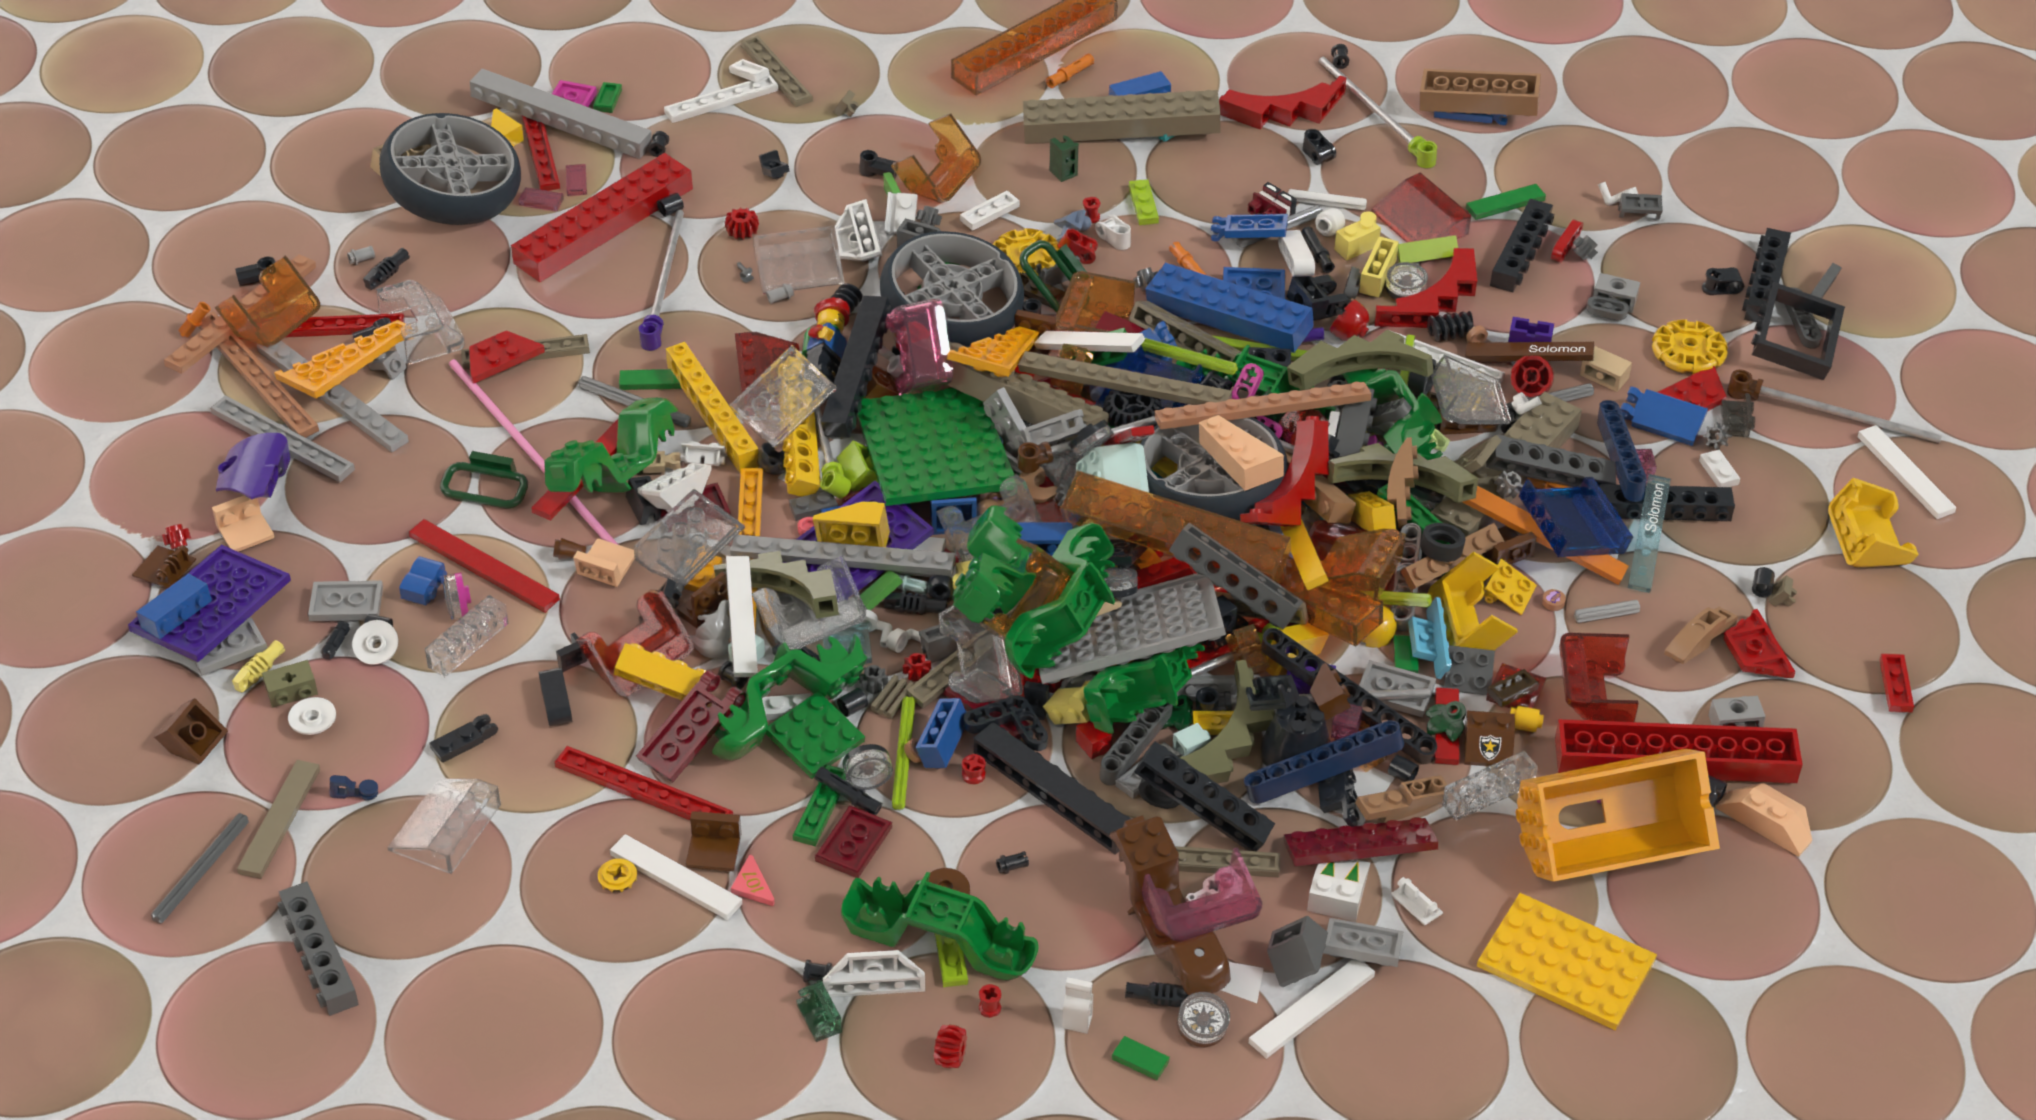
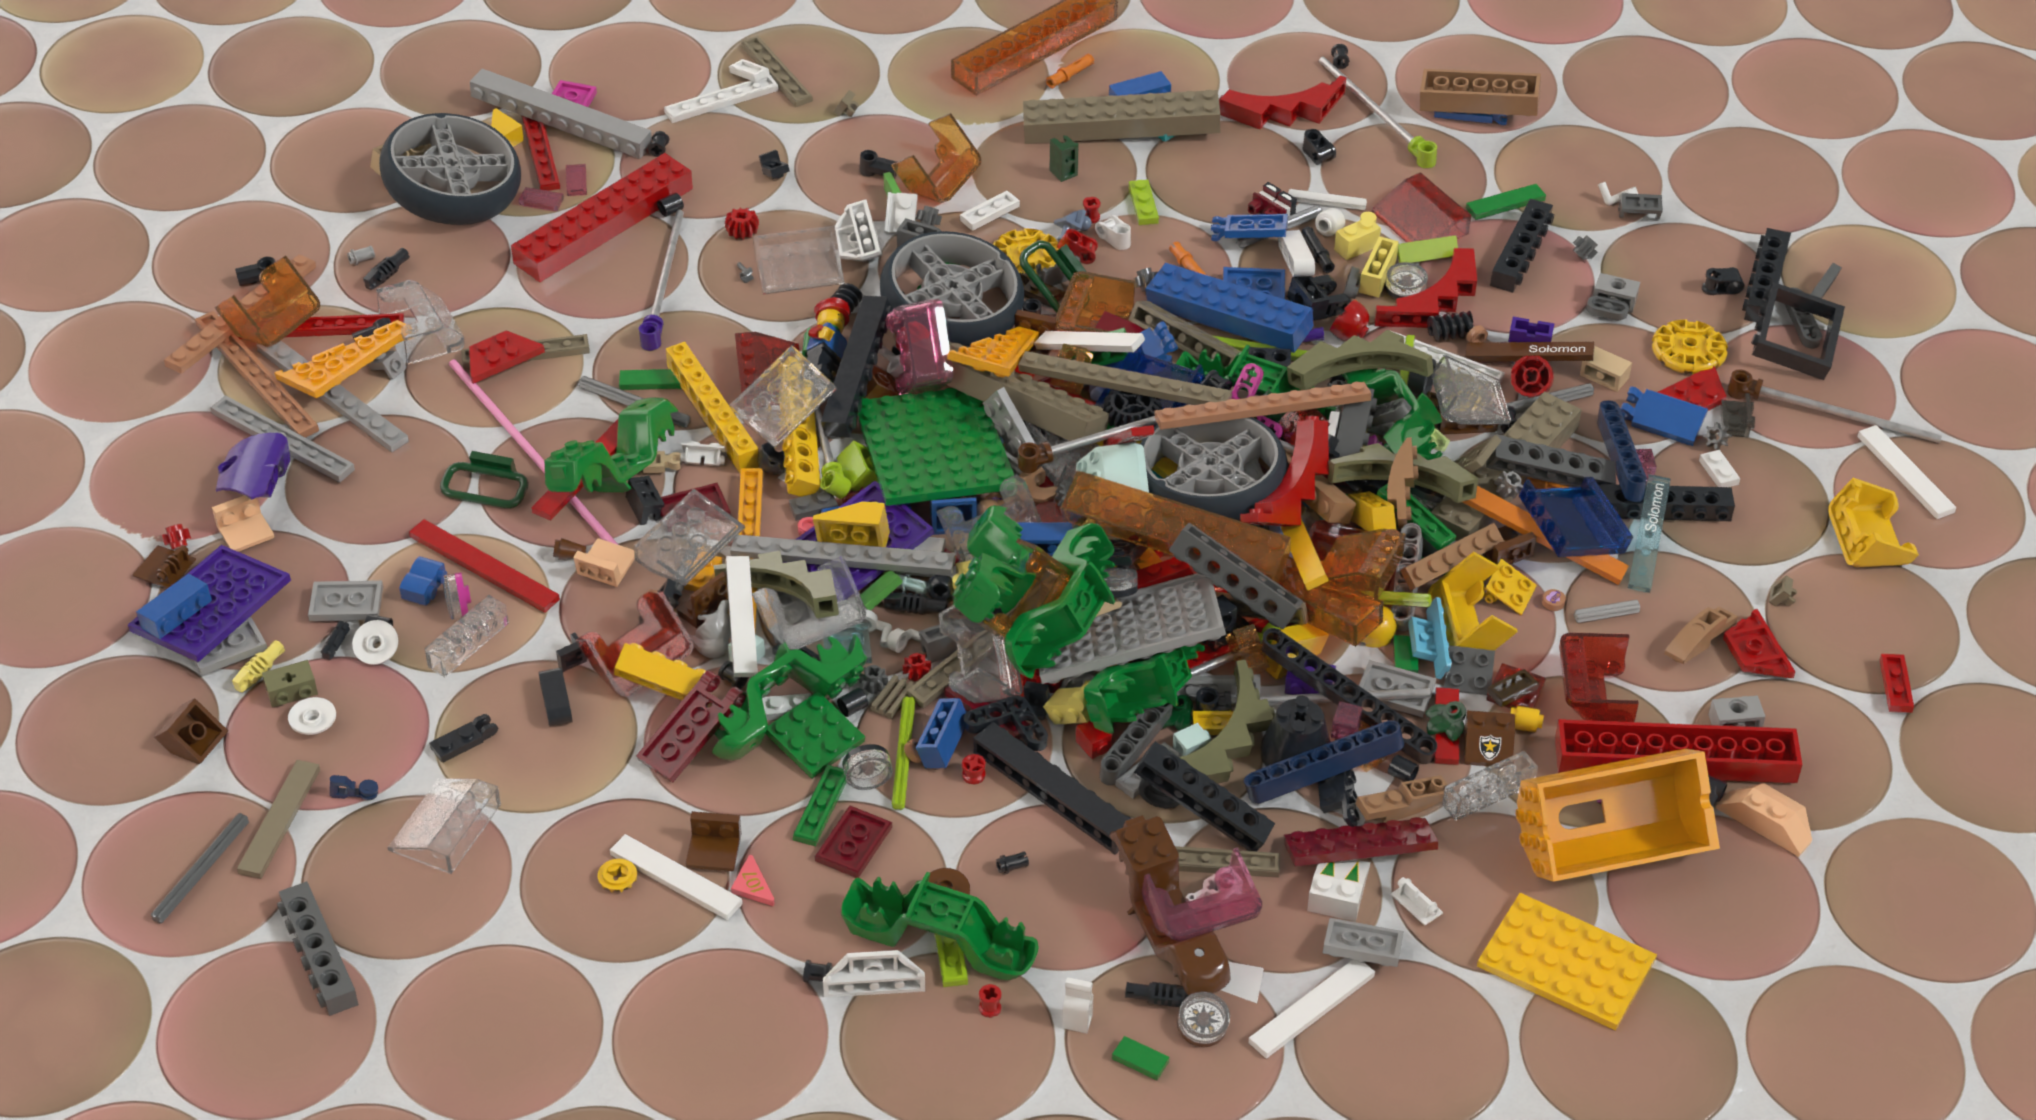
(194, 319): orange axle -> none
(607, 97): green tile -> none
(634, 784): red tile -> none
(672, 487): white wedge -> none
(780, 293): light grey pin -> none
(819, 1011): clear green hinge -> none
(856, 796): black pin -> none
(950, 1046): red gear -> none
(1055, 428): light grey plate -> none
(1090, 438): clear piece -> none
(1189, 356): lime axle -> none
(1239, 453): light nougat wedge -> none
(1272, 692): black hinge -> none
(1297, 950): dark grey slope -> none
(1328, 693): reddish brown slope -> none
(1440, 551): black tyre -> none
(1522, 404): white plate -> none
(1566, 240): red beam -> none
(1763, 582): black beam -> none

